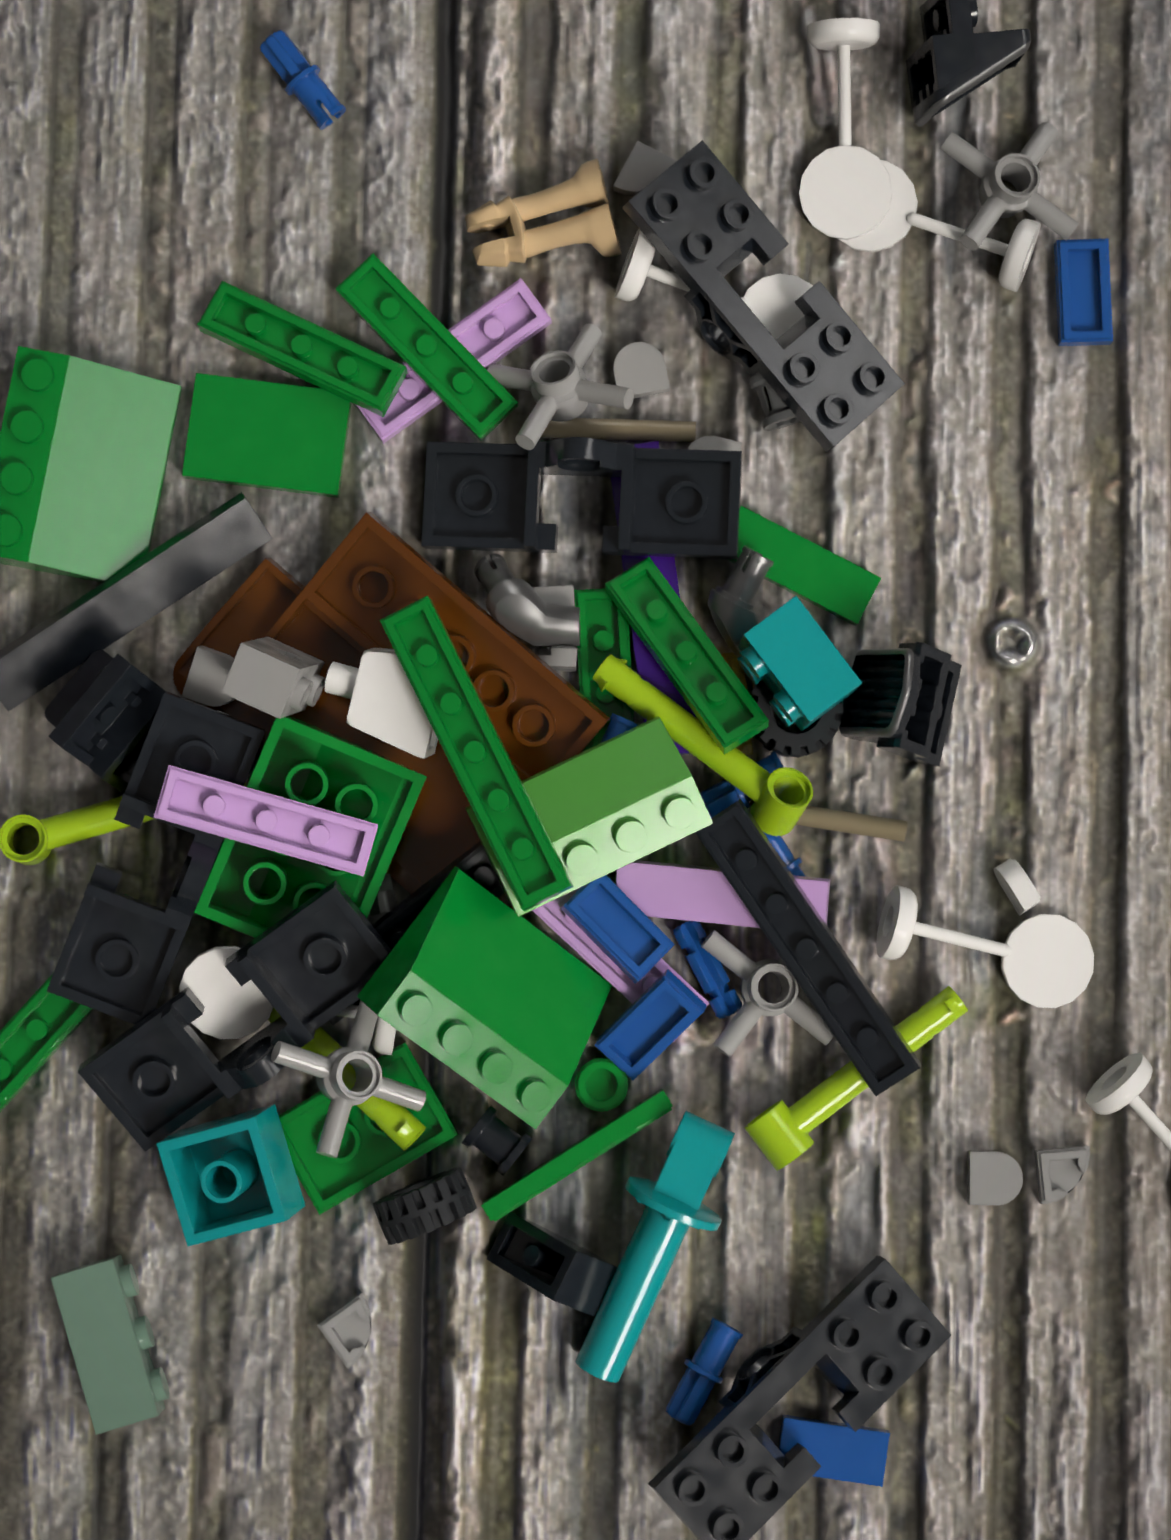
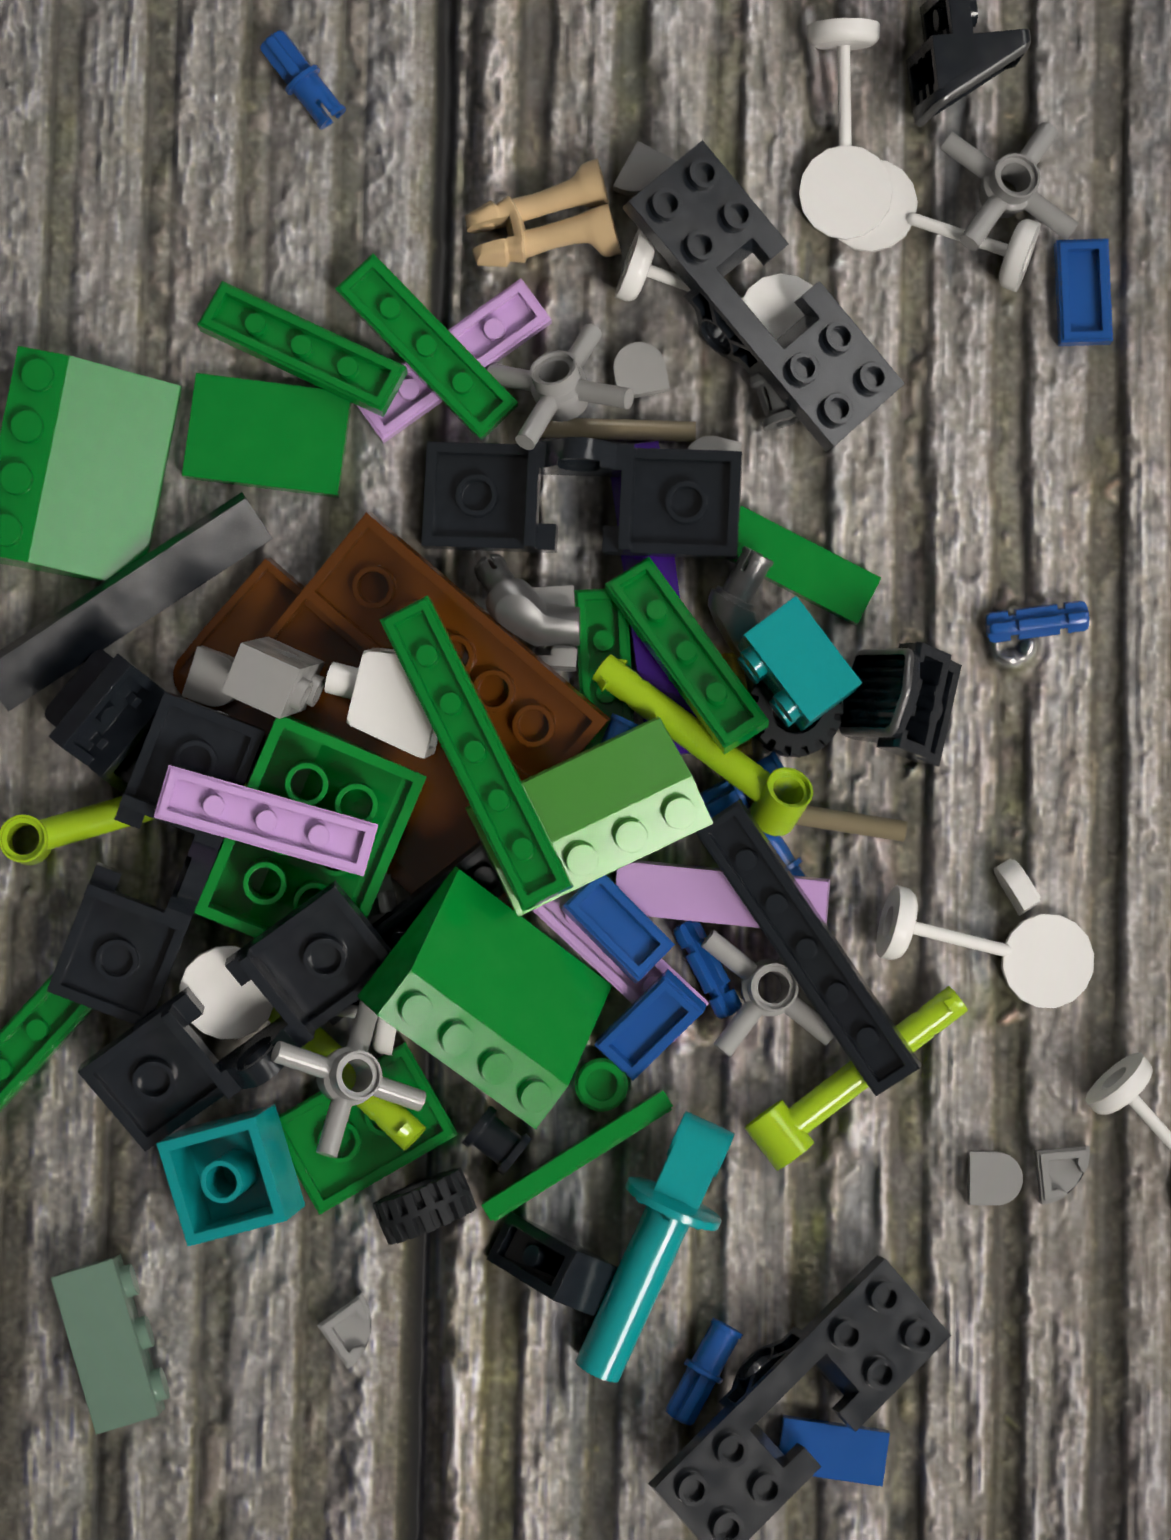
(1037, 621): none -> blue axle

